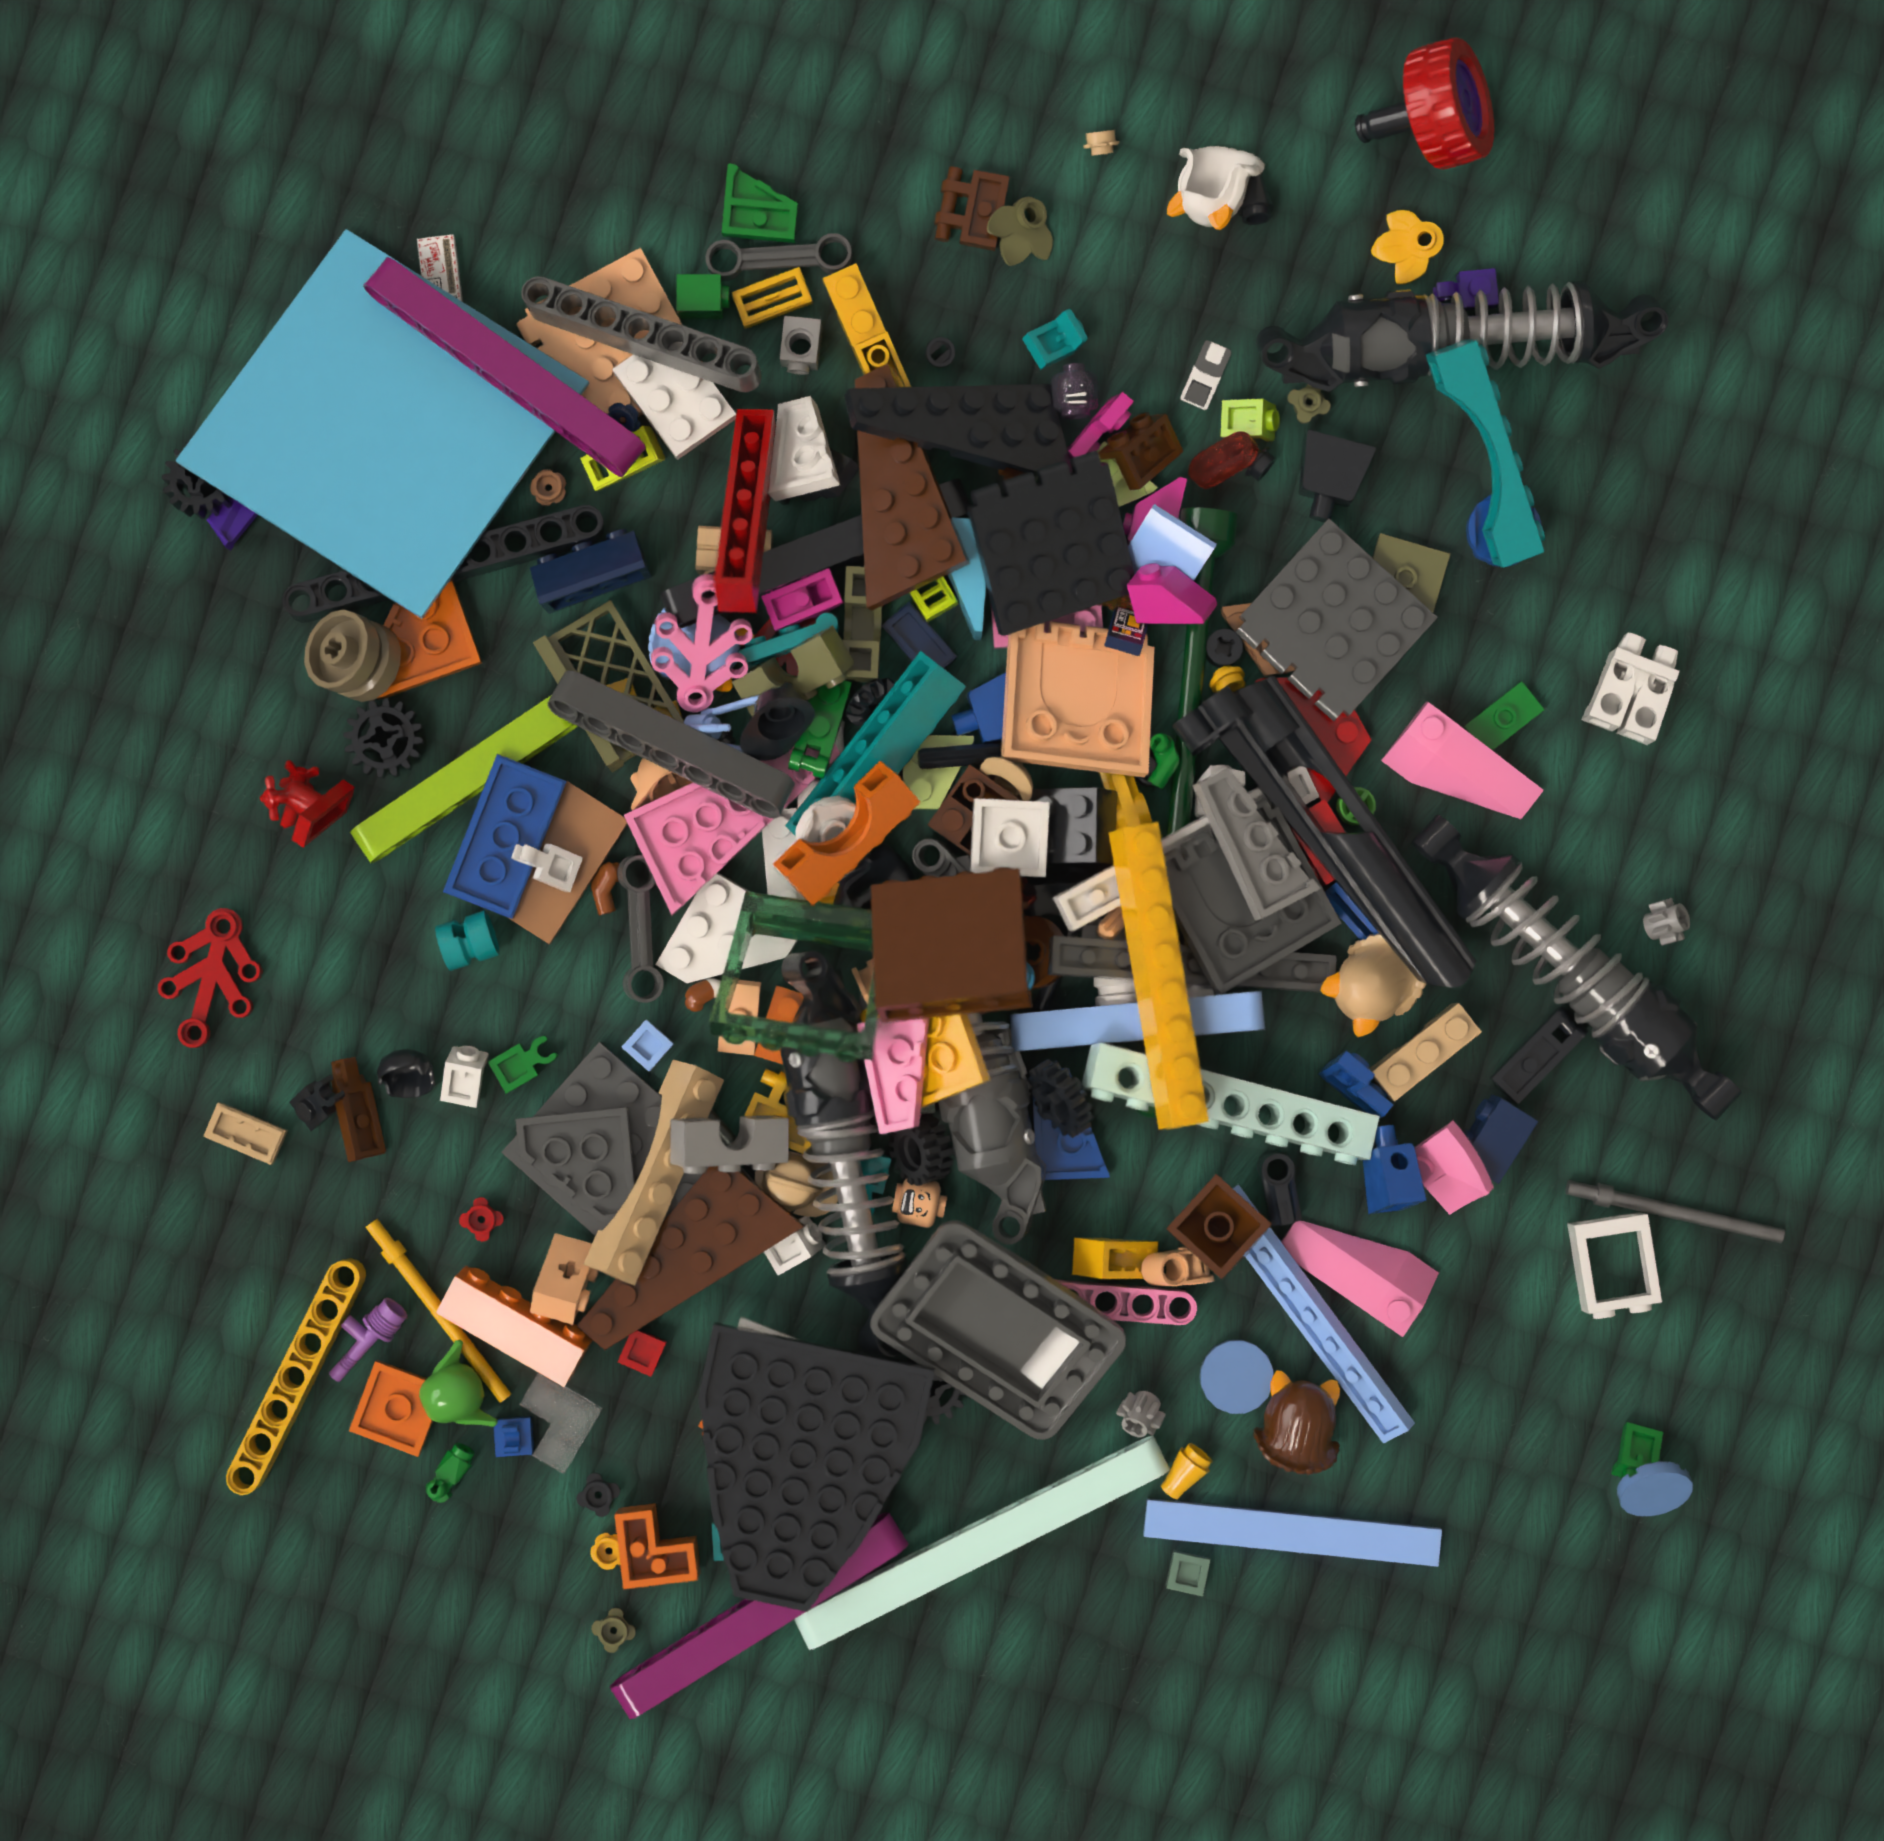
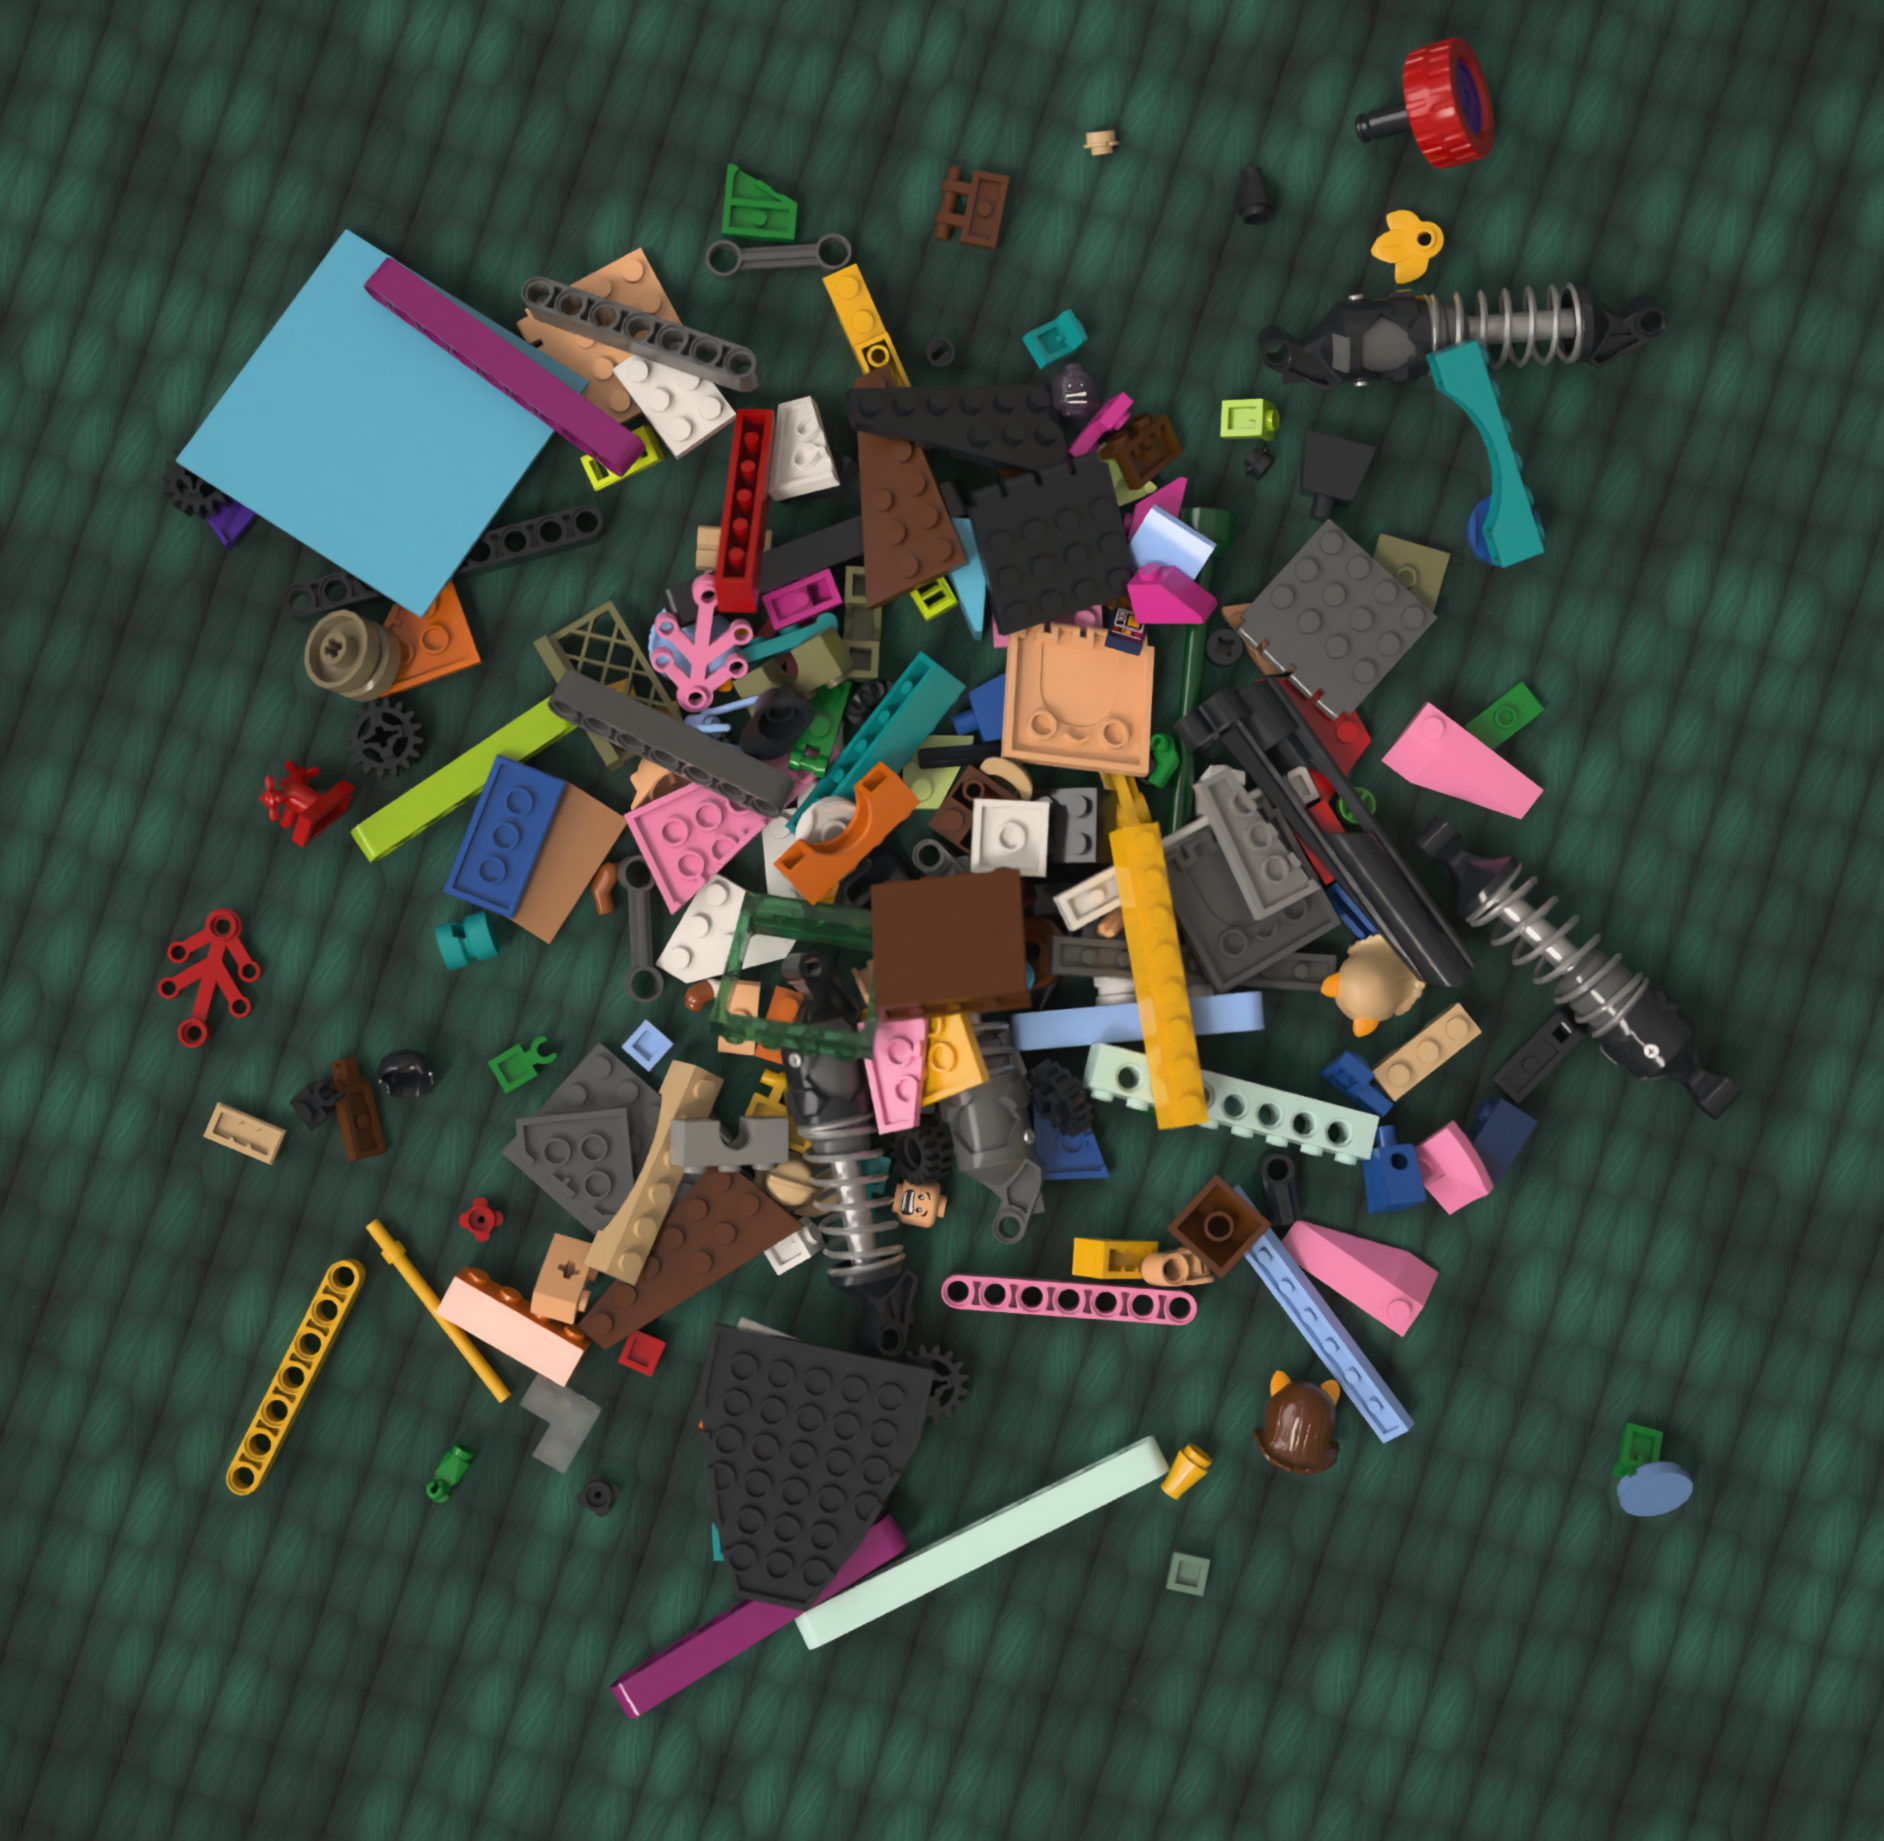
(380, 1324): medium lavender piece -> none
(392, 1409): orange plate -> none
(440, 263): white tile -> none
(454, 1392): bright green piece -> none
(463, 1076): white bracket -> none
(514, 1436): blue tile -> none
(544, 478): medium nougat plate -> none
(553, 865): white plate -> none
(589, 571): dark blue slope -> none
(599, 1554): yellow plate -> none
(613, 1640): olive plate -> none
(628, 412): dark blue plate -> none
(645, 1557): orange brick -> none
(701, 296): green brick -> none
(743, 309): yellow tile -> none
(795, 329): light grey brick -> none
(914, 635): dark blue tile -> none
(998, 1329): dark grey wedge -> none
(1017, 234): olive plate -> none
(1141, 1414): light grey gear -> none
(1206, 375): sticker -> none
(1213, 184): white hair -> none
(1223, 460): clear red plate -> none
(1227, 676): yellow plate -> none
(1236, 1376): medium blue tile -> none
(1292, 1532): light blue tile -> none
(1304, 411): olive plate -> none
(1468, 285): dark purple plate -> none
(1605, 1195): flat silver bar -> none
(1606, 1226): white window -> none
(1637, 677): white hips -> none
(1666, 921): light grey gear -> none

